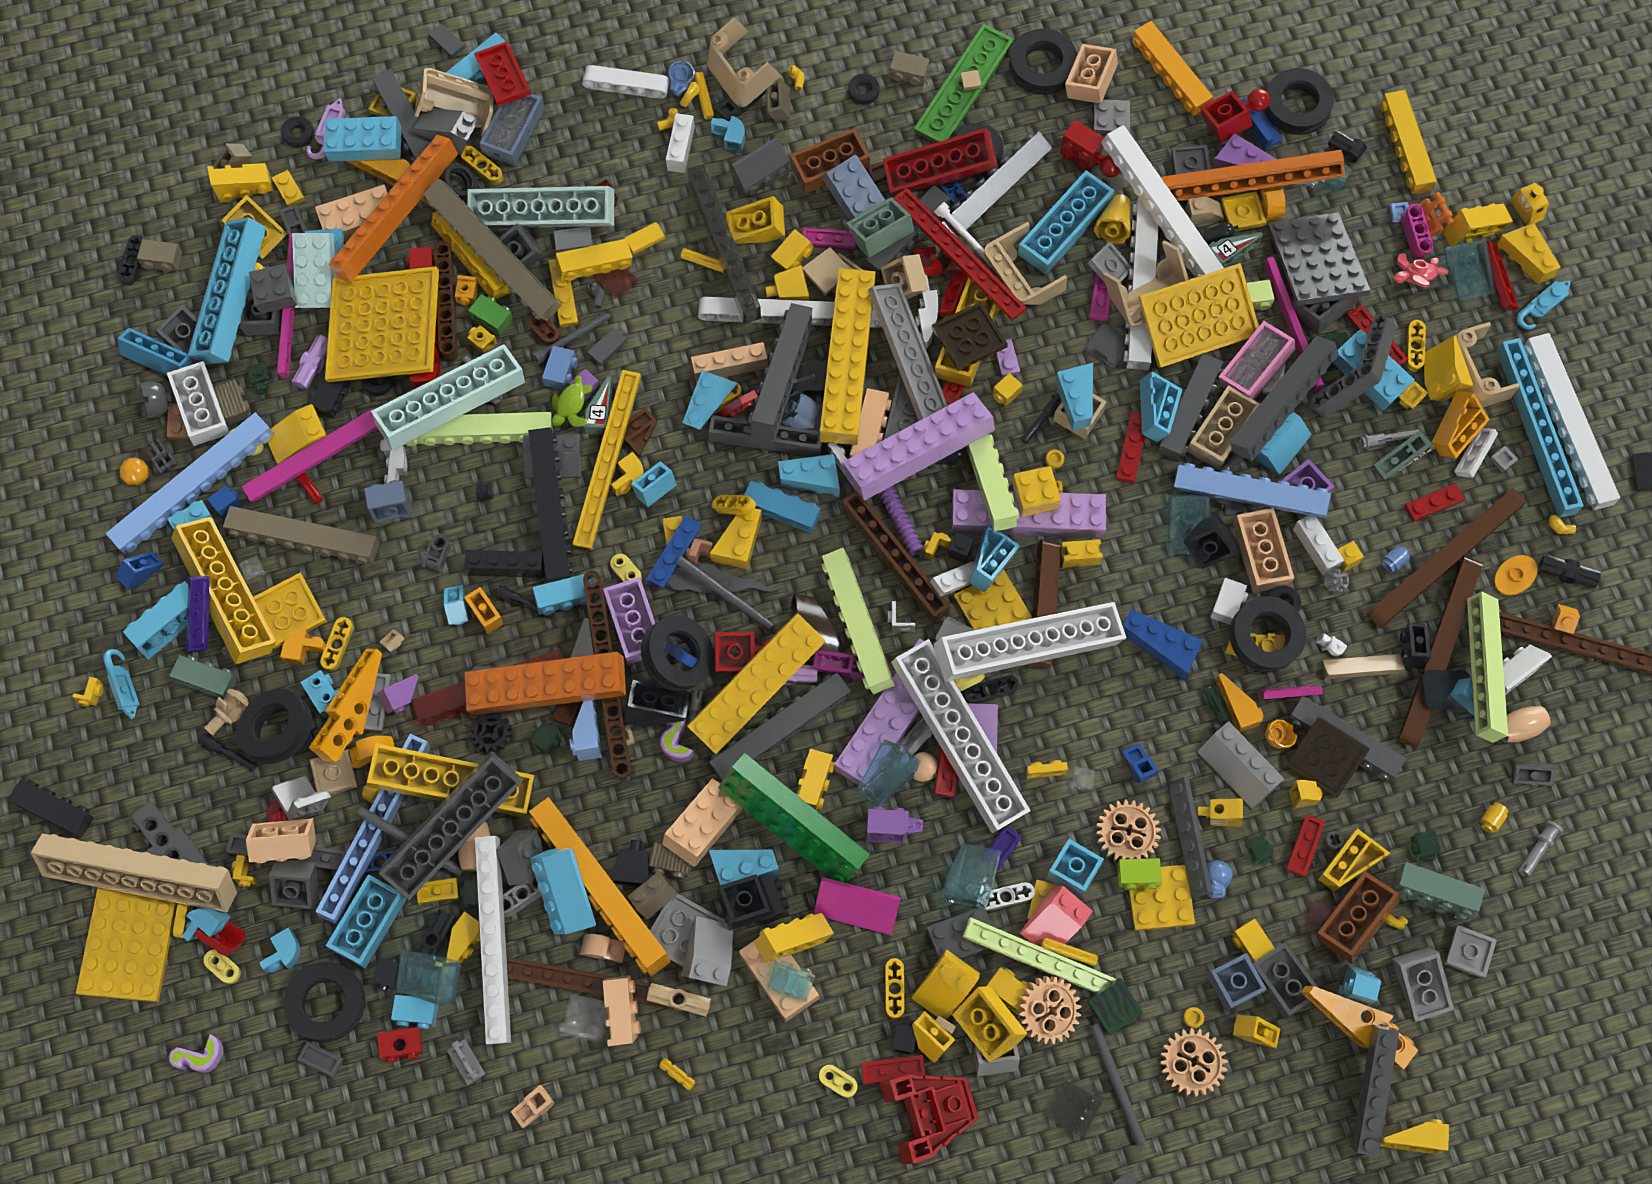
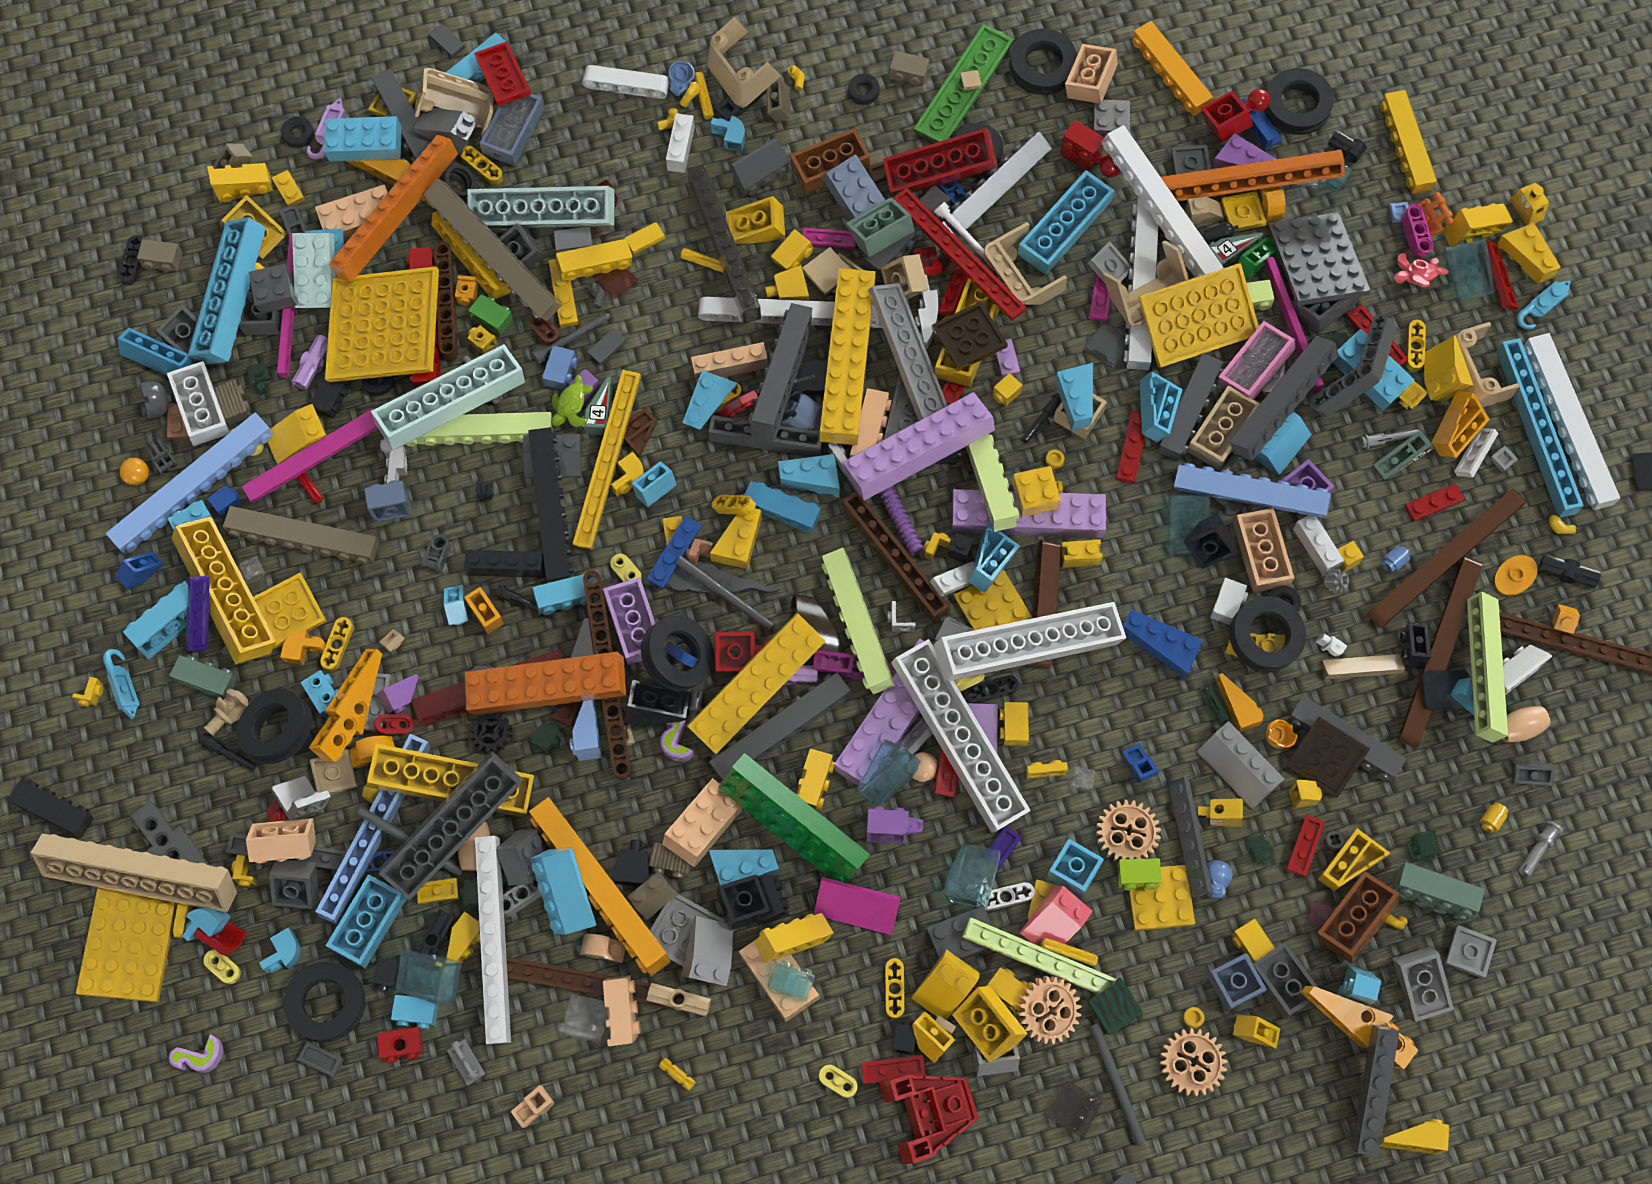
(392, 724): none -> red plate
(1015, 723): none -> yellow brick
(1115, 221): yellow cone -> none
(1256, 256): none -> green slope
(1290, 691): dark pink tile -> none

